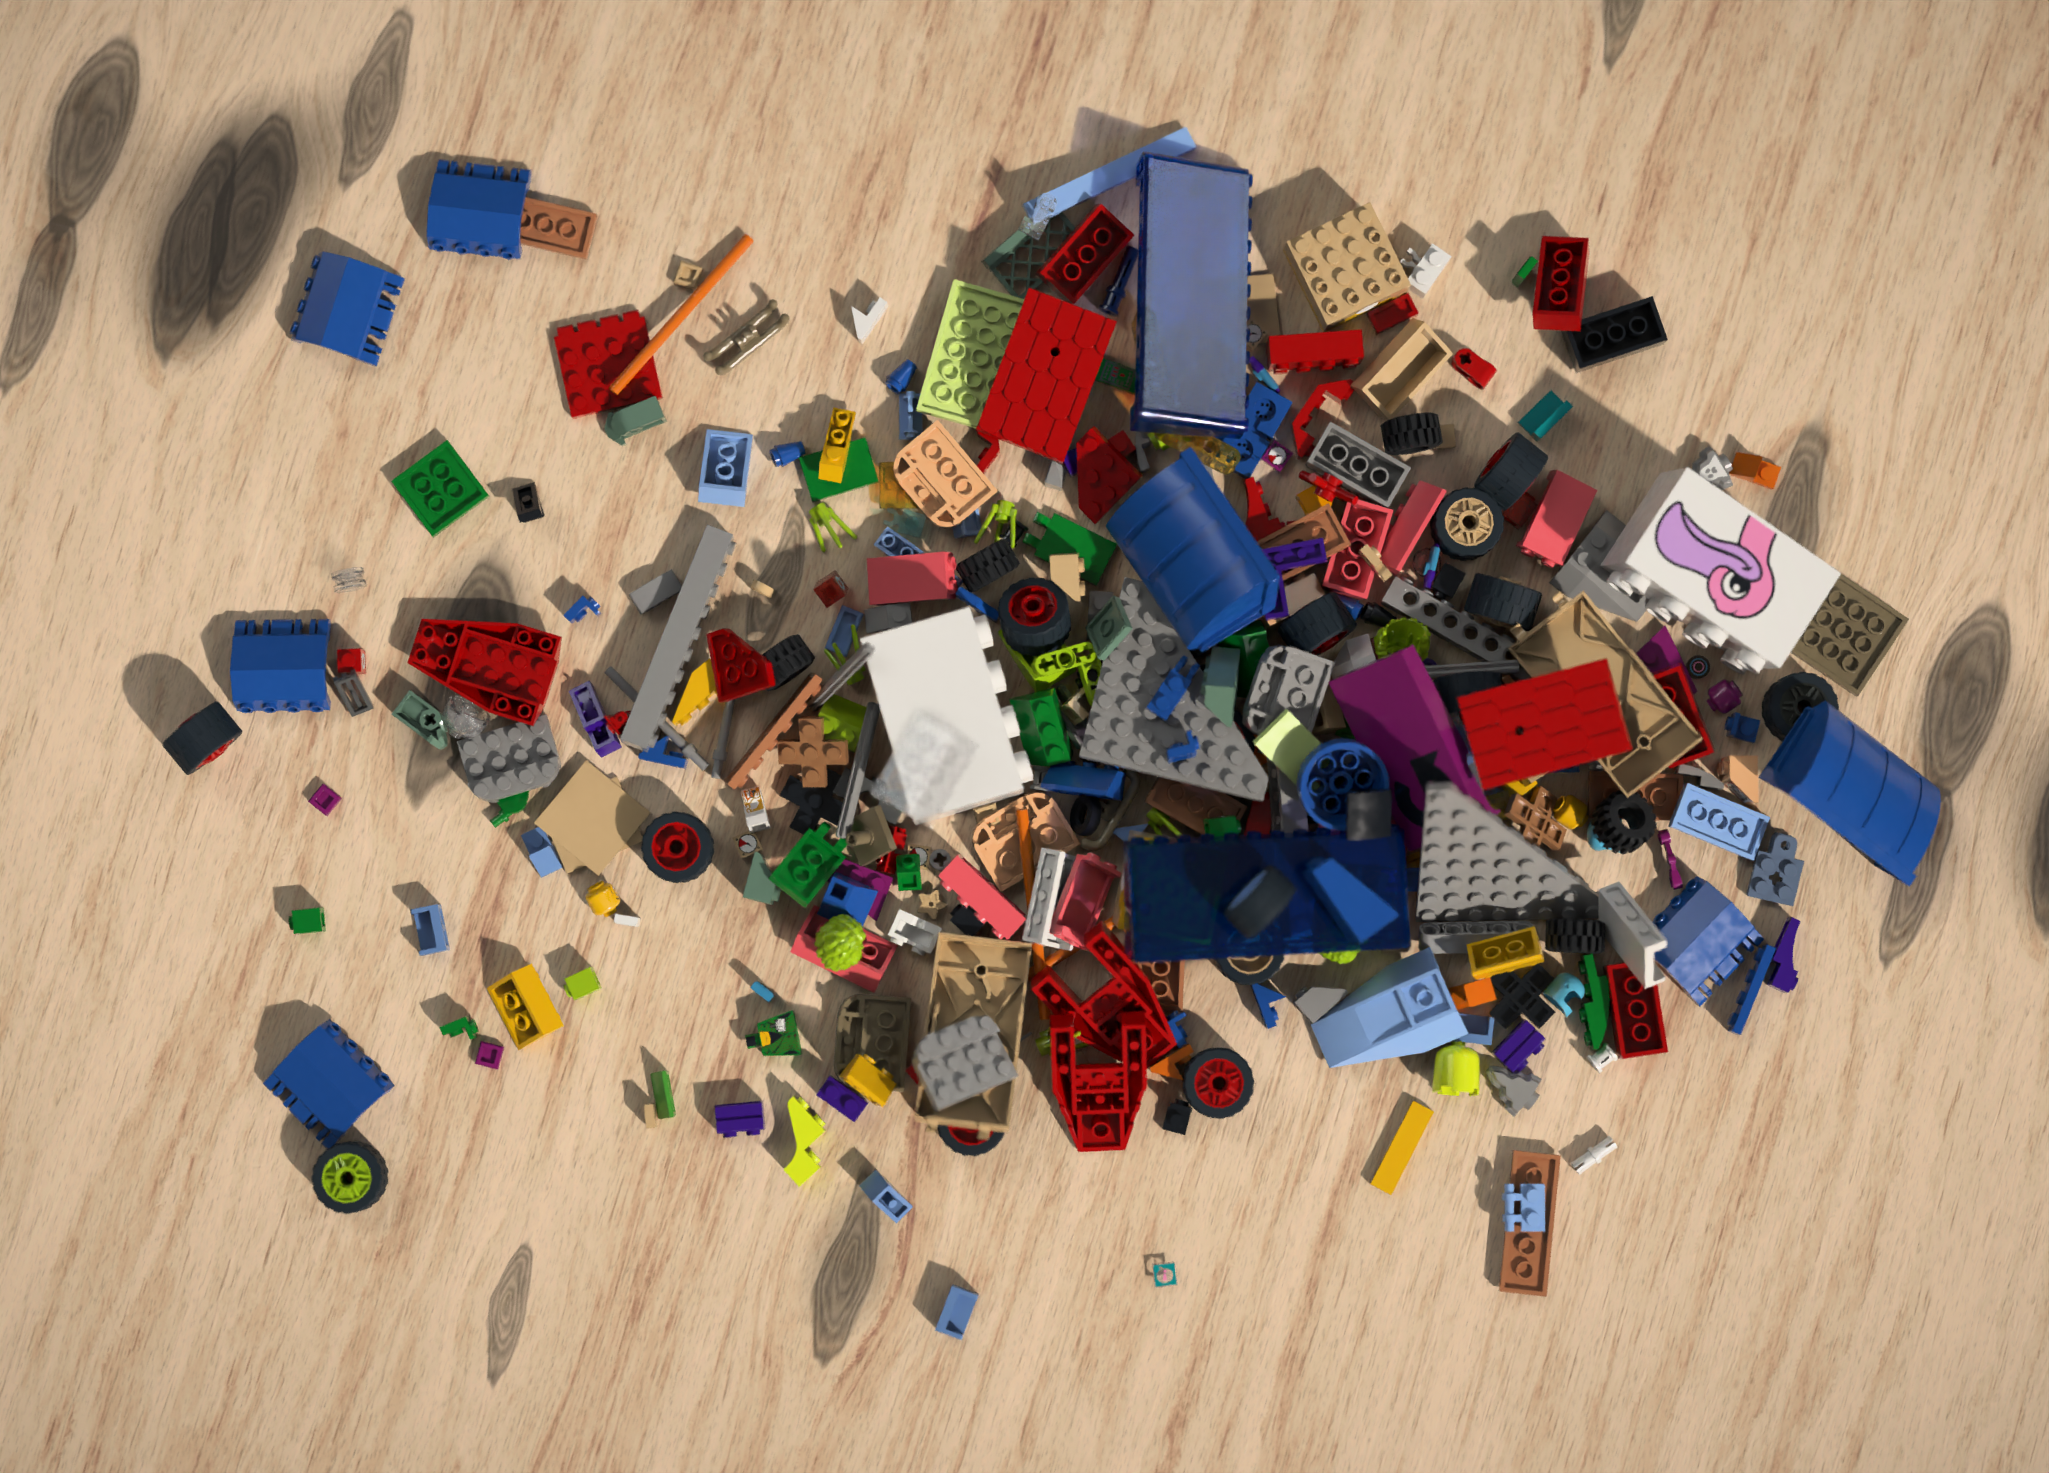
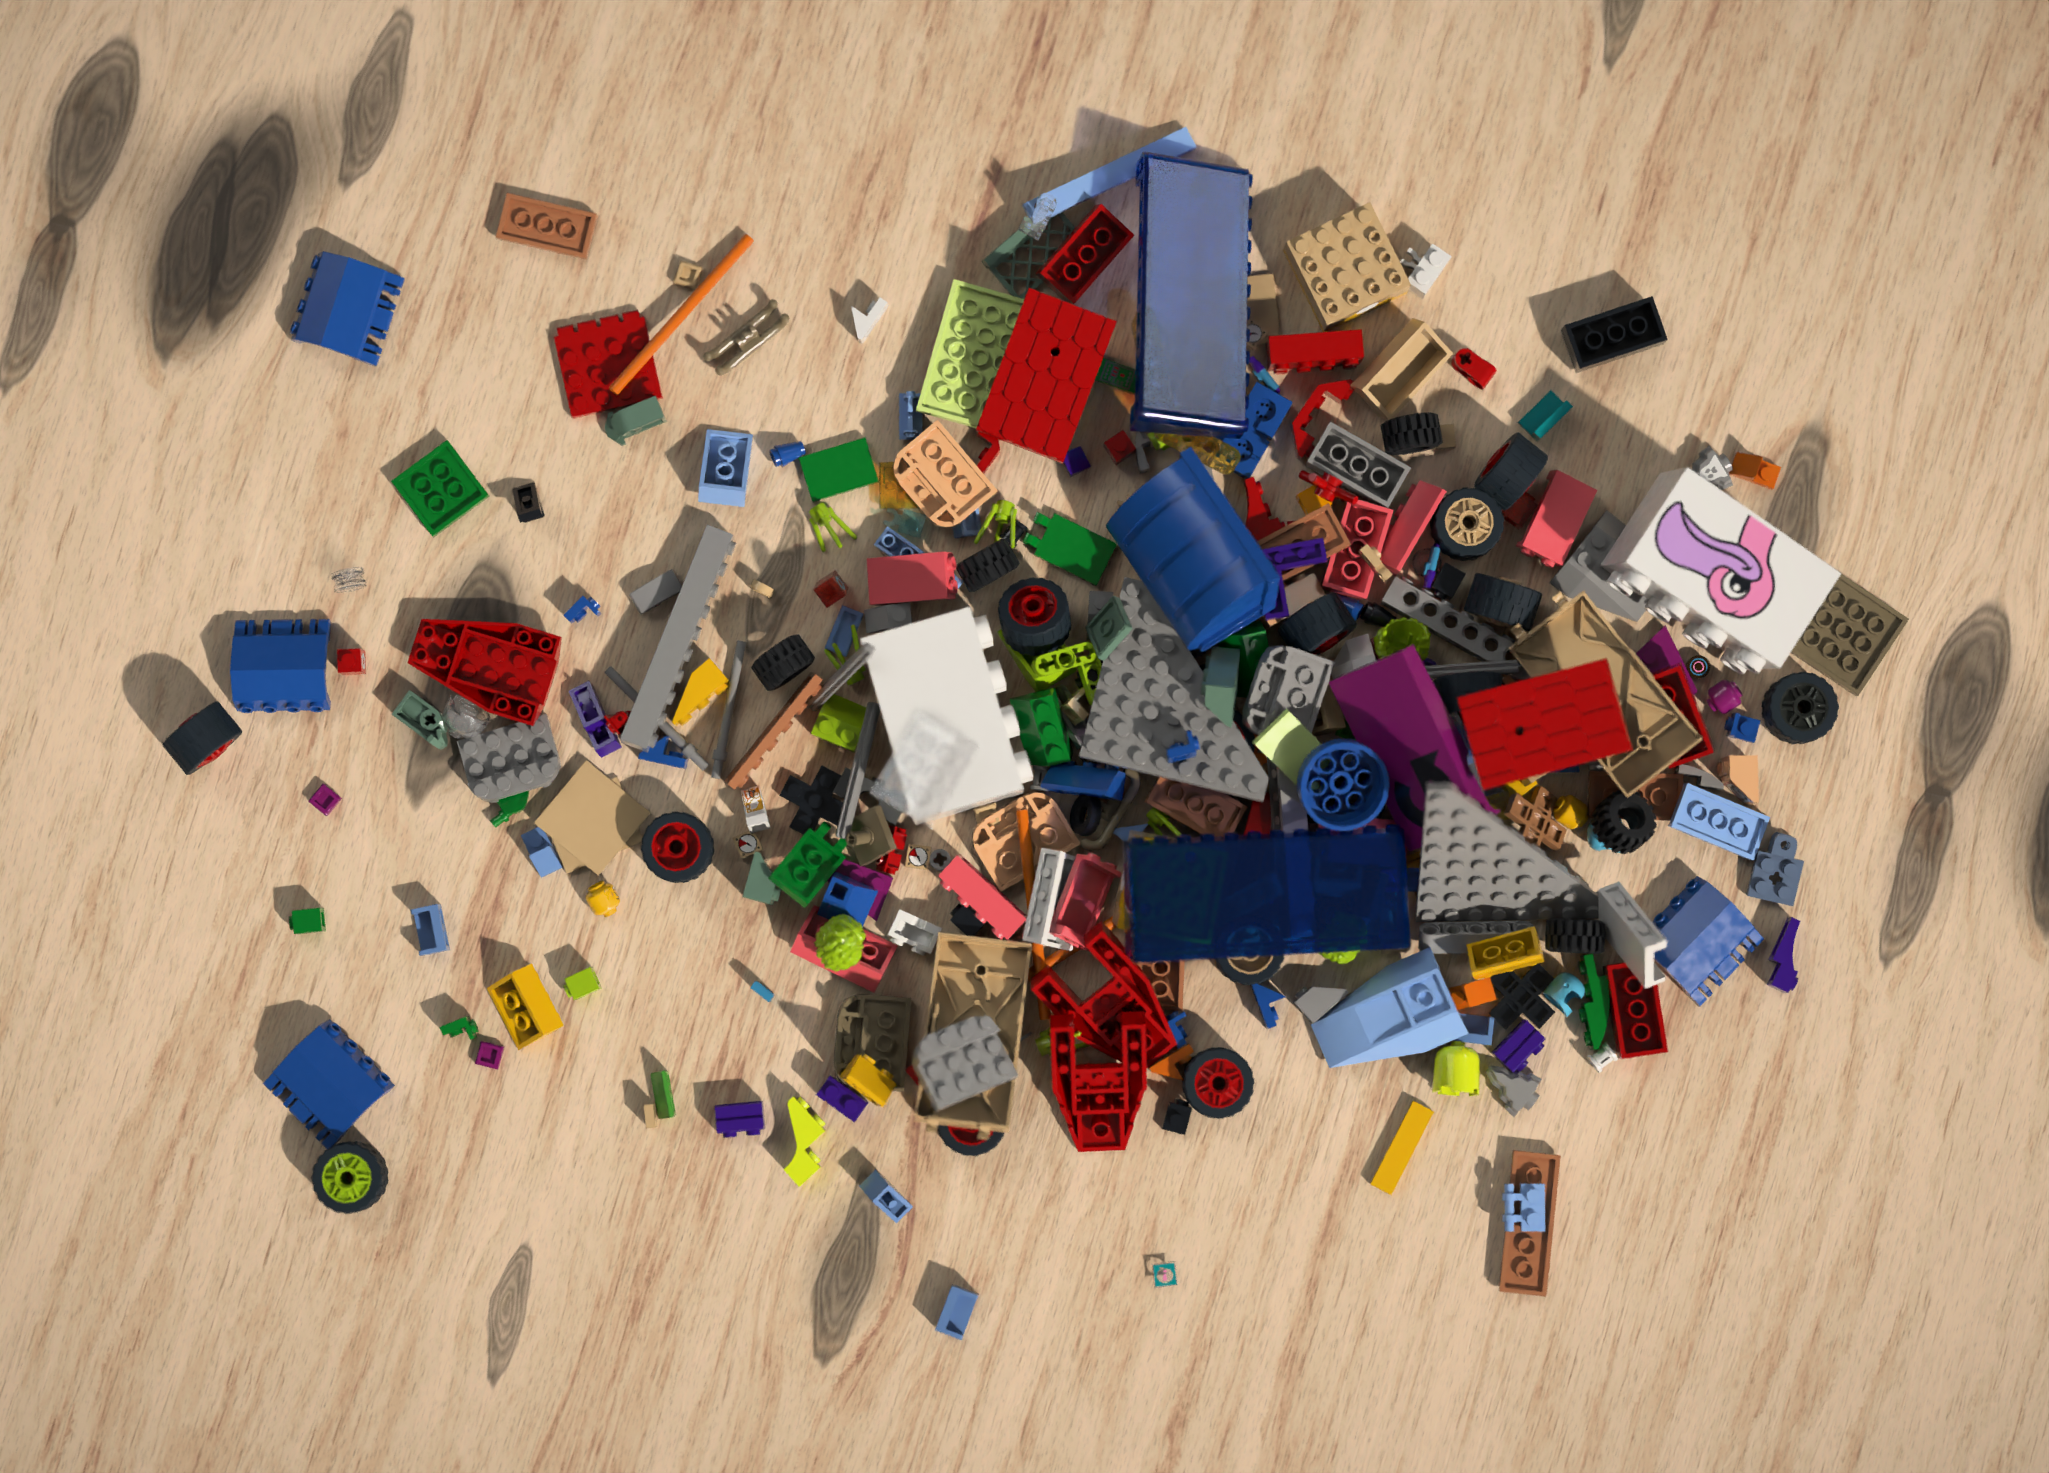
(347, 679): dark grey tile -> none
(477, 210): blue hinge -> none
(627, 920): white tile -> none
(737, 666): red plate -> none
(776, 1036): torso -> none
(813, 751): medium nougat plate -> none
(836, 445): yellow slope -> none
(901, 377): blue cone -> none
(908, 872): green bracket -> none
(937, 904): tan plate -> none
(978, 604): blue tile -> none
(1055, 476): light grey slope -> none
(1066, 571): tan slope -> none
(1102, 475): red plate -> none
(1115, 293): dark blue pin -> none
(1172, 690): blue hinge -> none
(1221, 825): green brick -> none
(1260, 901): black wheel -> none
(1277, 456): tile -> none
(1347, 900): blue slope -> none
(1368, 814): black slope -> none
(1392, 313): red tile -> none
(1524, 271): green tile -> none
(1561, 283): red brick -> none
(1594, 1155): white pin -> none
(1674, 876): magenta piece -> none
(1747, 997): blue plate -> none
(1857, 789): blue piece -> none

